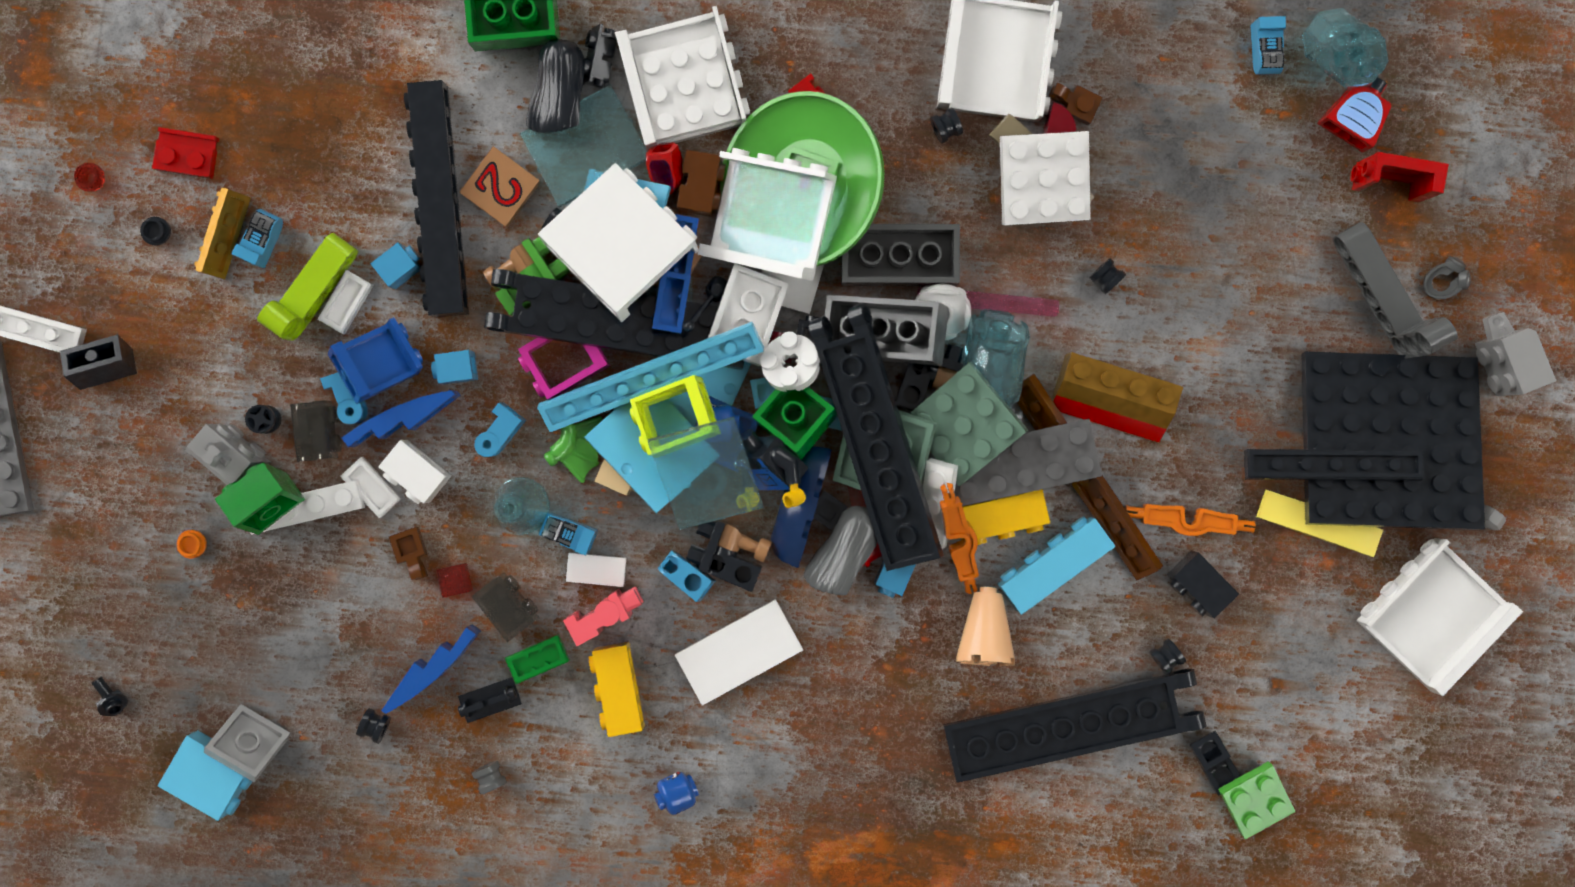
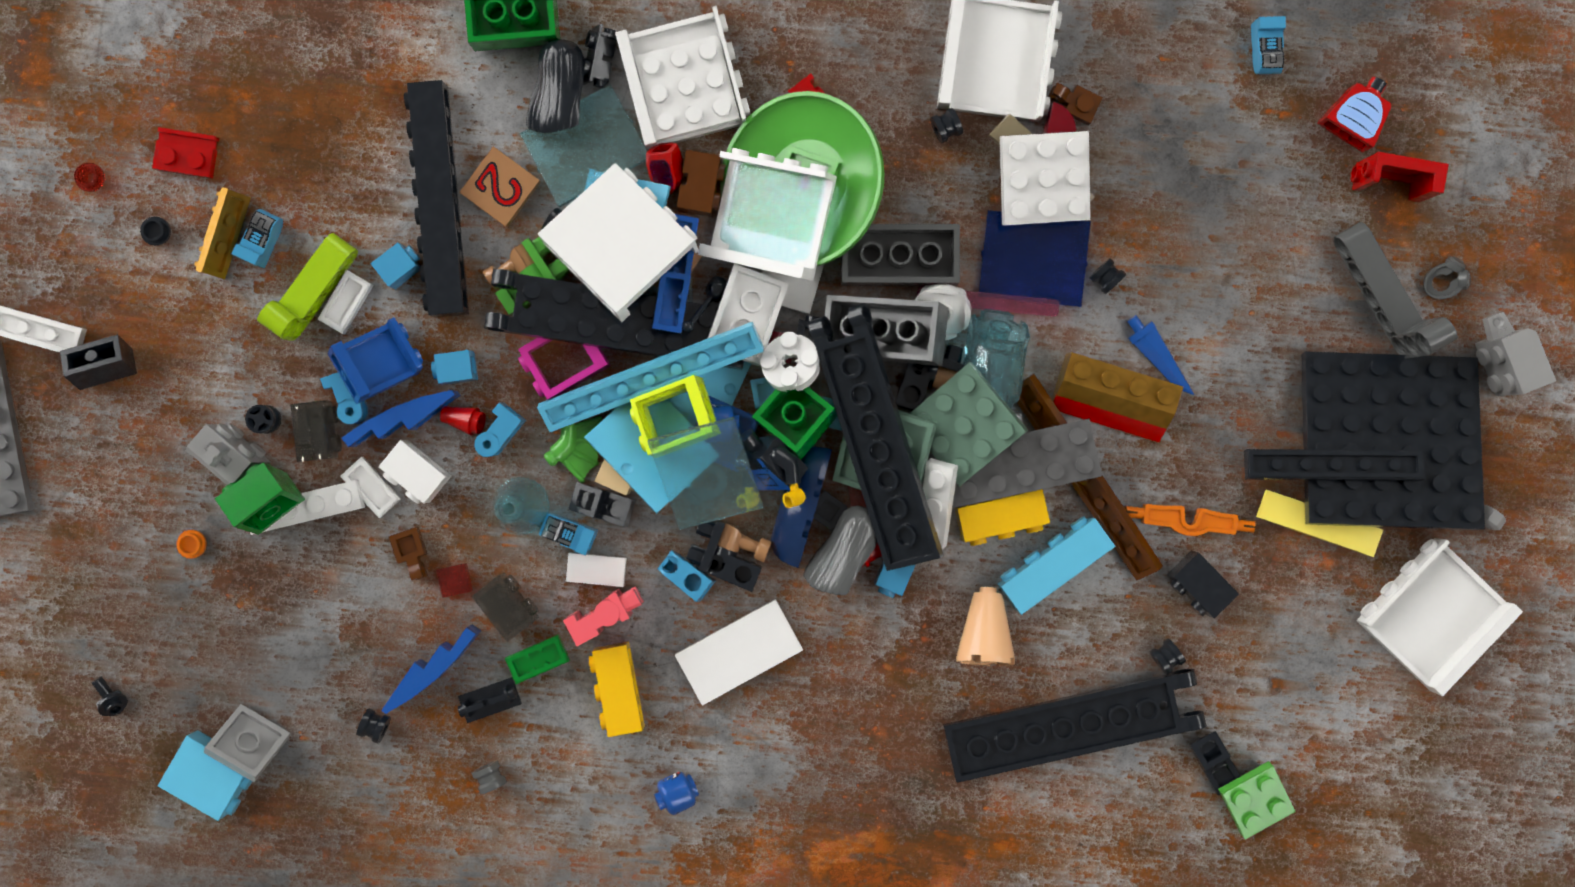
(464, 419): none -> red cone
(602, 504): none -> black slope
(957, 527): orange piece -> none
(1035, 259): none -> clear blue piece
(1155, 350): none -> blue bar
(1345, 47): clear light blue brick -> none

